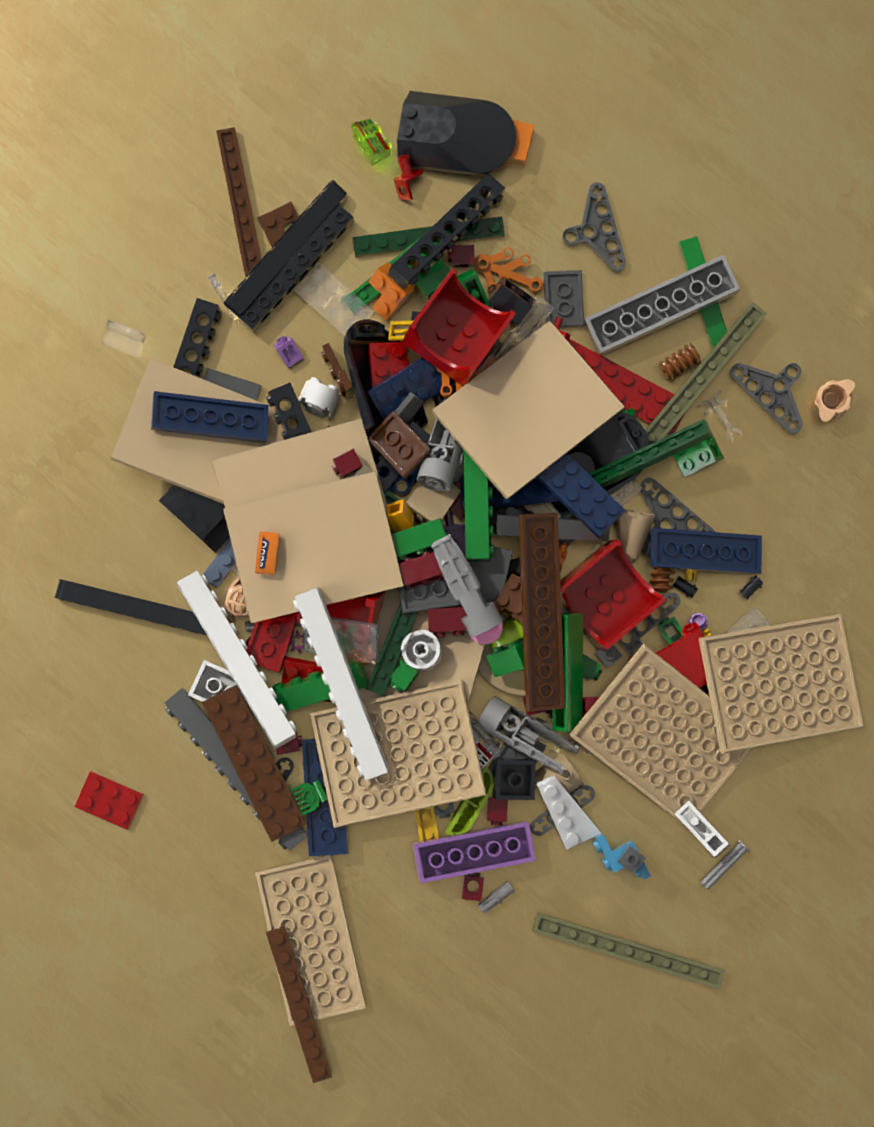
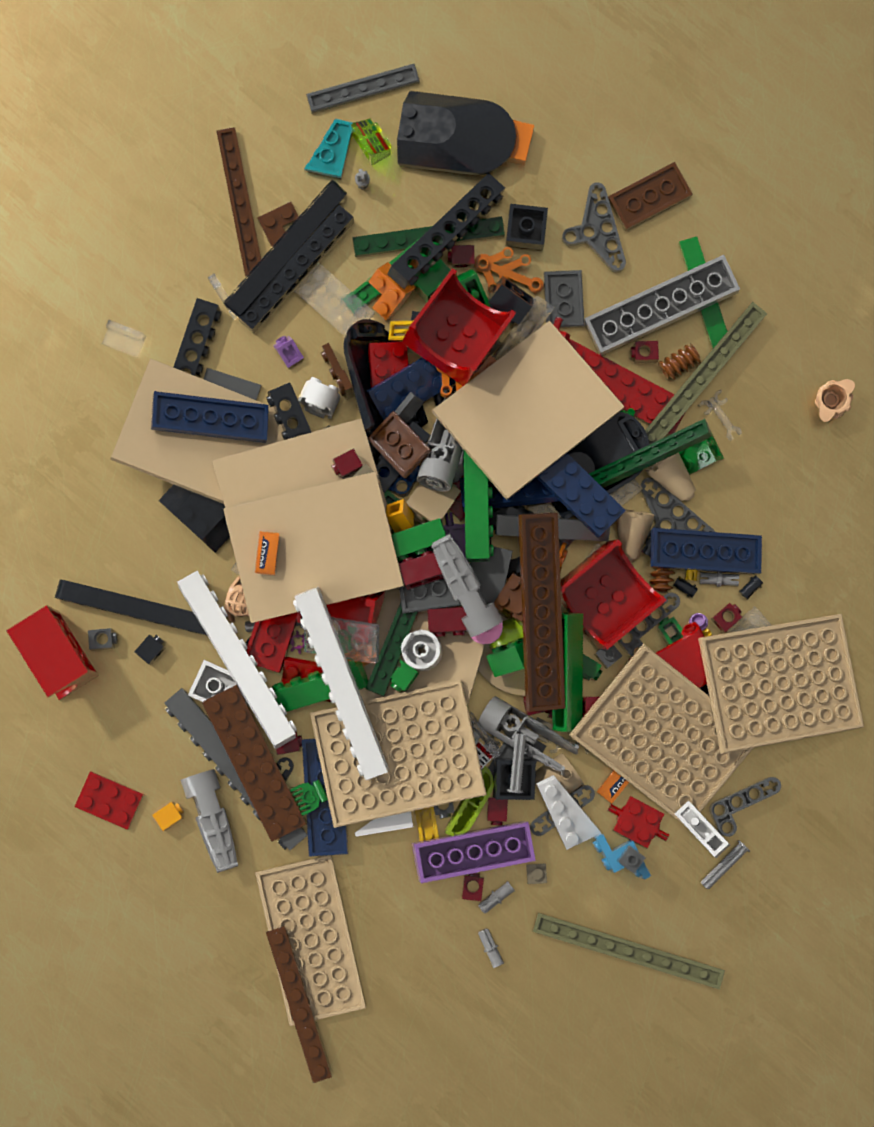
(52, 652): none -> red container
(93, 637): none -> dark grey brick
(150, 649): none -> black brick
(168, 815): none -> light orange brick
(211, 819): none -> light grey piece
(221, 565): sand blue plate -> none
(332, 152): none -> teal wing
(362, 179): none -> light grey axle
(363, 88): none -> dark grey tile
(388, 823): none -> white slope
(406, 176): red bracket -> none
(490, 948): none -> light grey axle
(517, 765): none -> light grey axle
(526, 226): none -> black brick
(536, 873): none -> dark tan plate
(612, 786): none -> orange slope
(638, 822): none -> red plate
(650, 196): none -> reddish brown plate
(652, 347): none -> dark red brick
(673, 477): none -> tan cone
(719, 579): none -> light grey pin
(719, 621): none -> dark red brick
(746, 801): none -> dark grey beam
(766, 386): dark grey beam -> none

